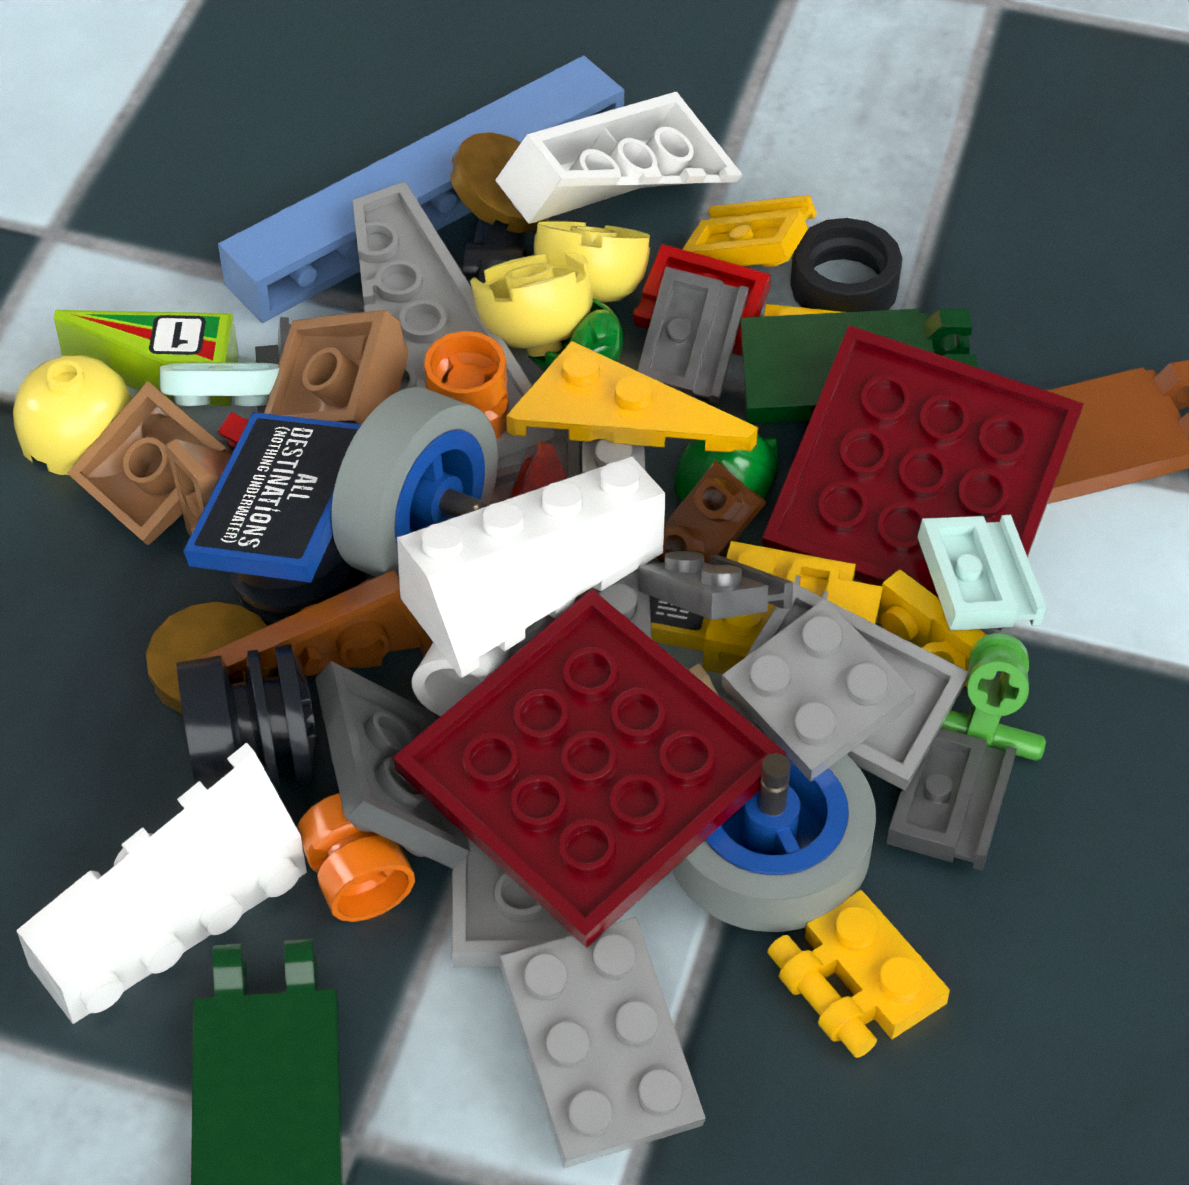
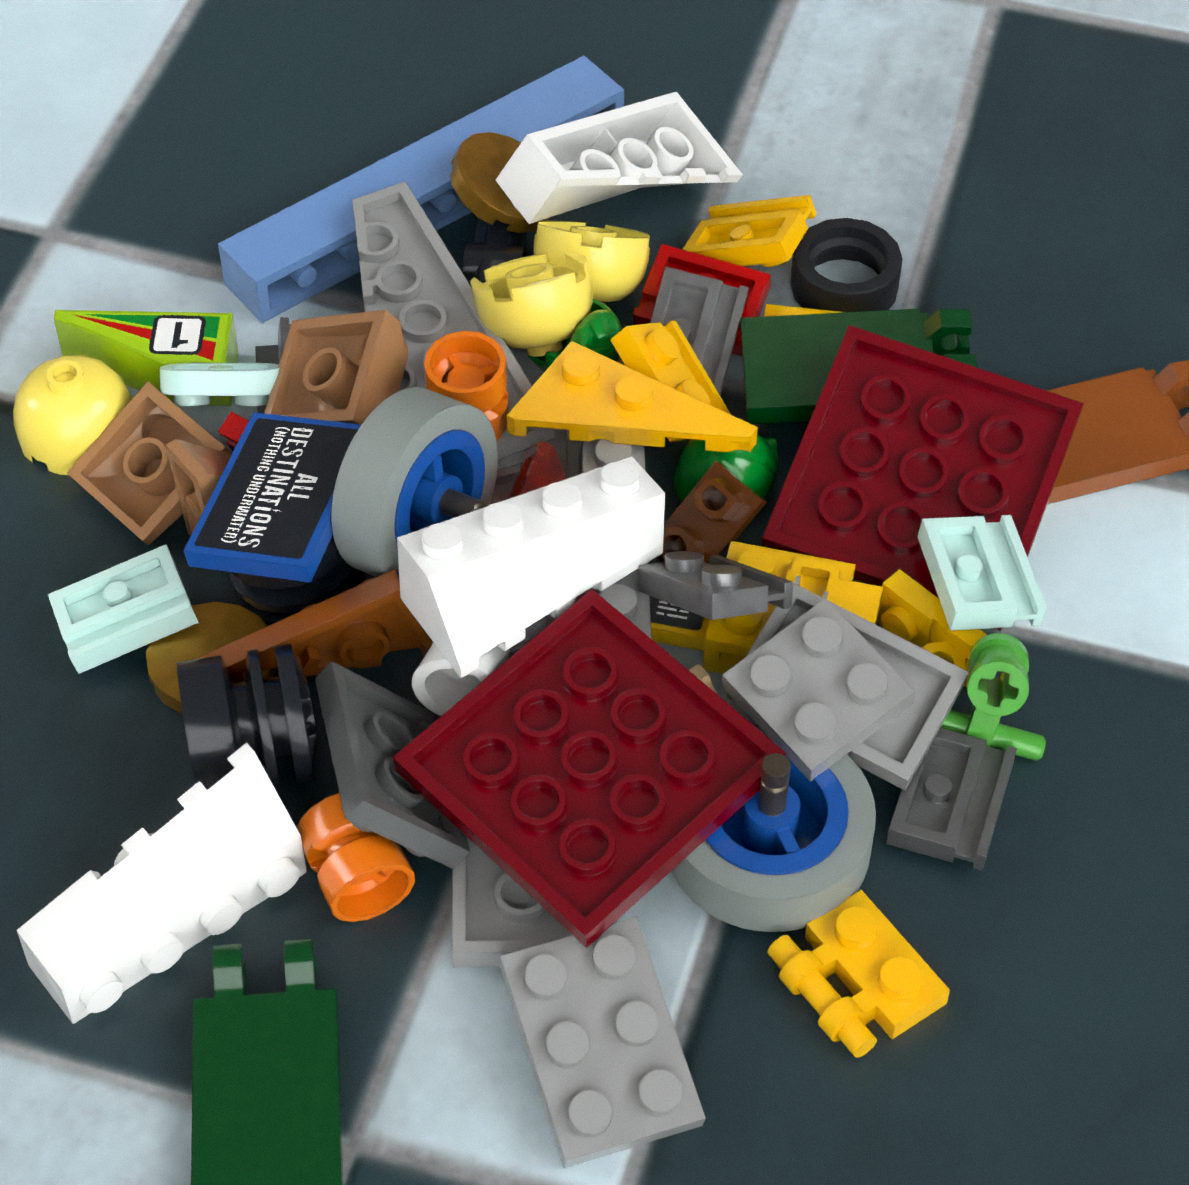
(122, 609): none -> light aqua plate
(668, 358): none -> yellow plate

